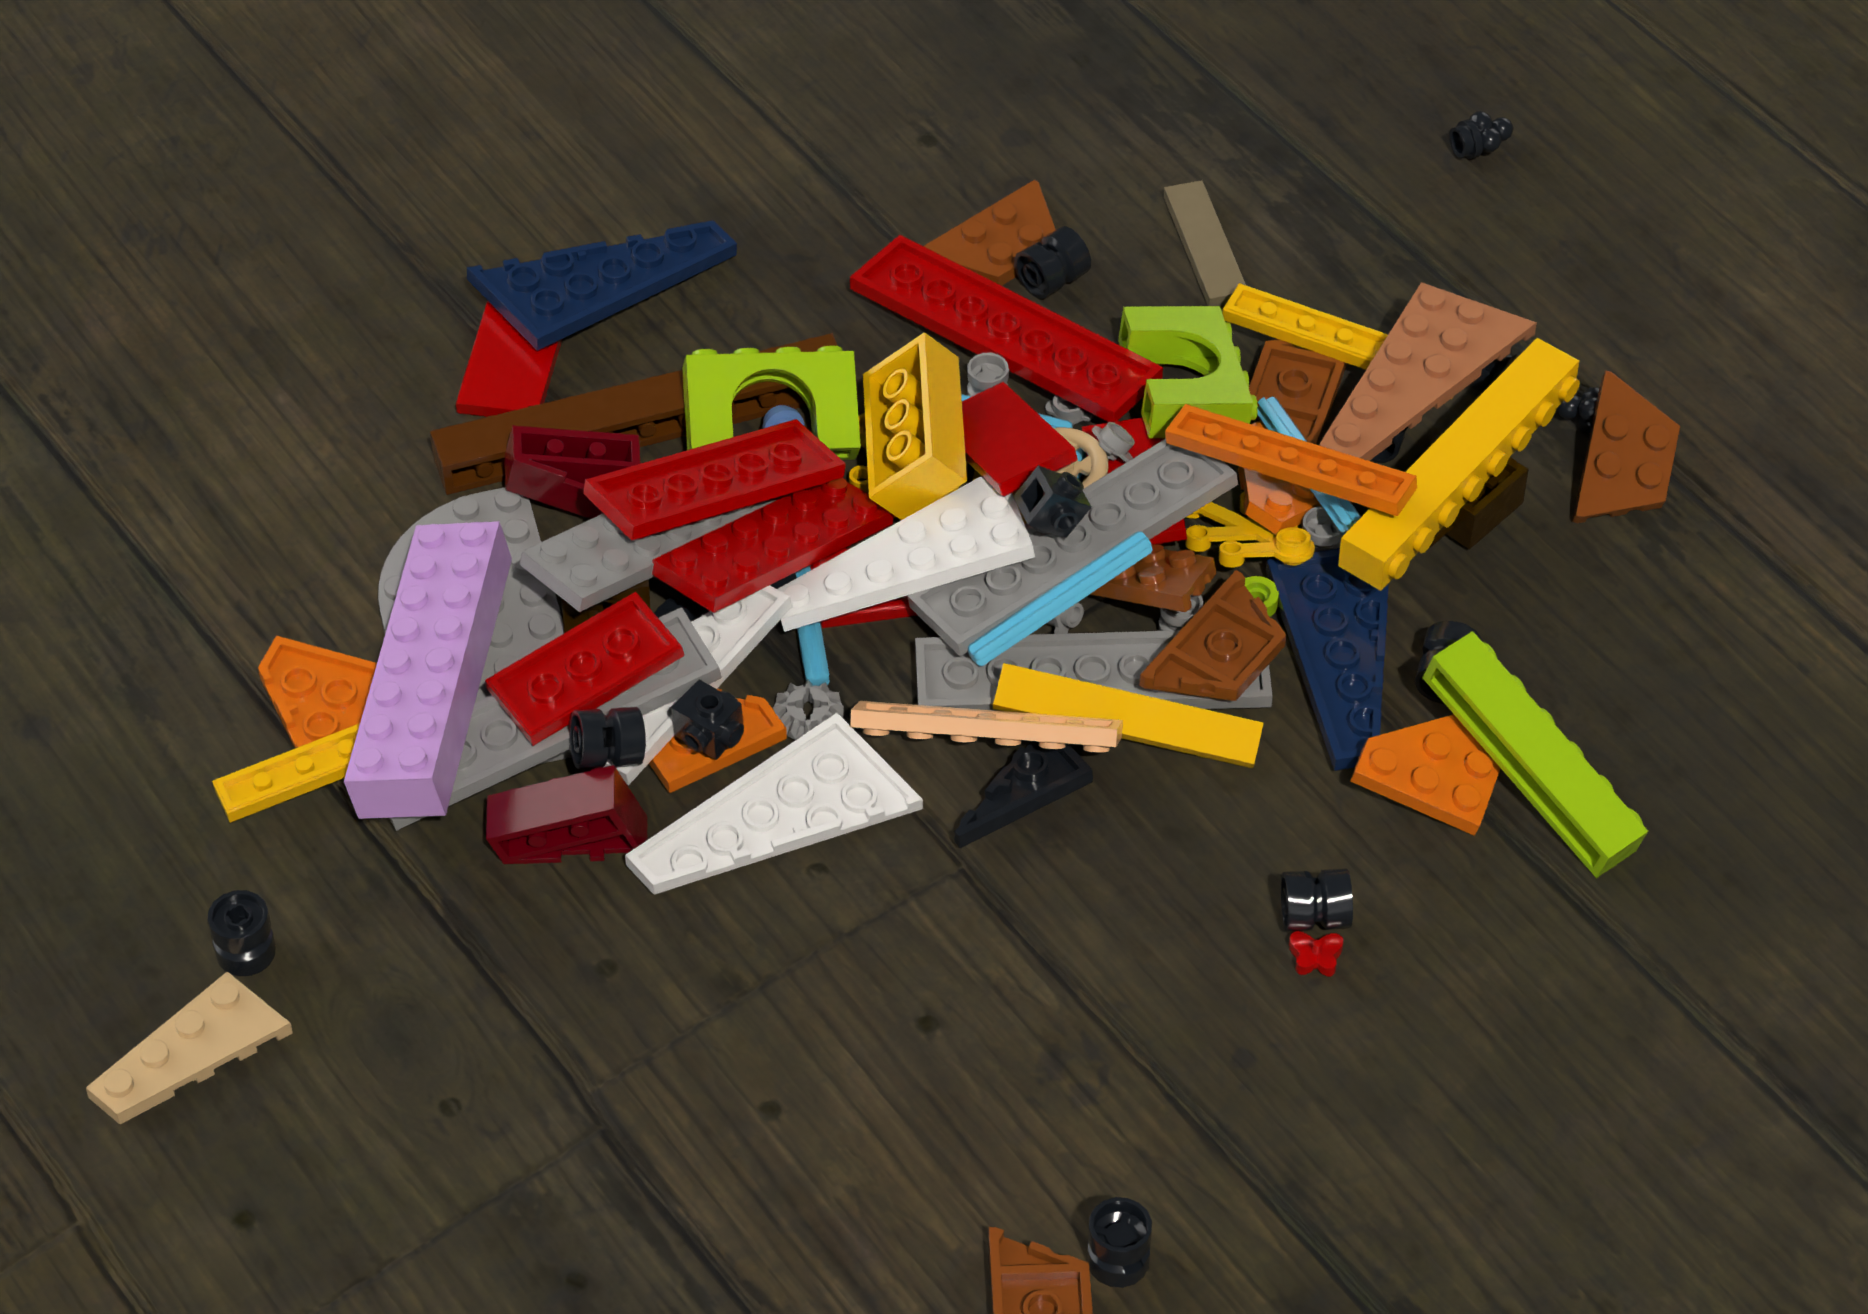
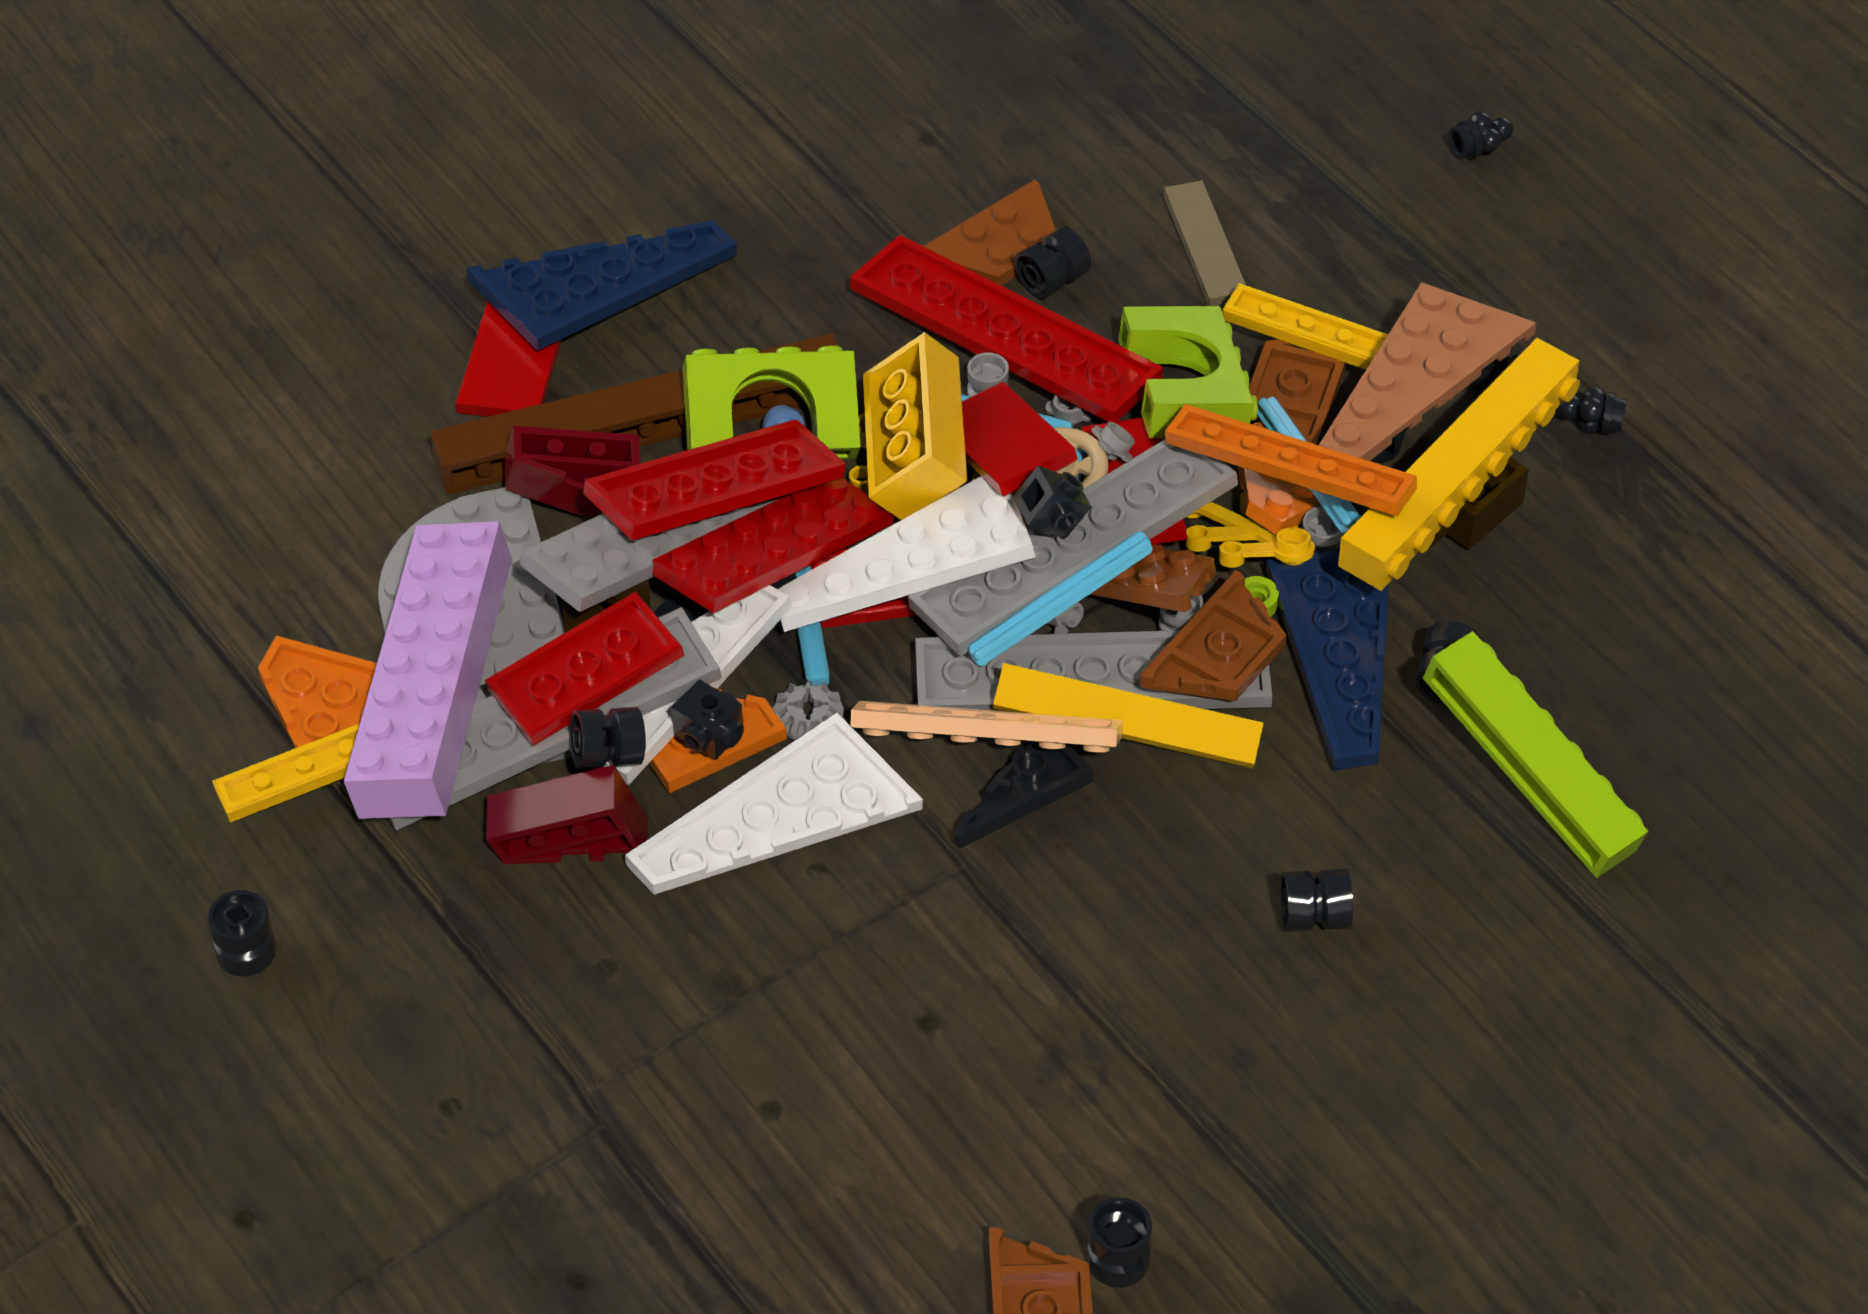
(203, 1035): tan wing -> none
(1316, 954): red piece -> none
(1431, 770): orange plate -> none
(1626, 454): dark orange wing -> none

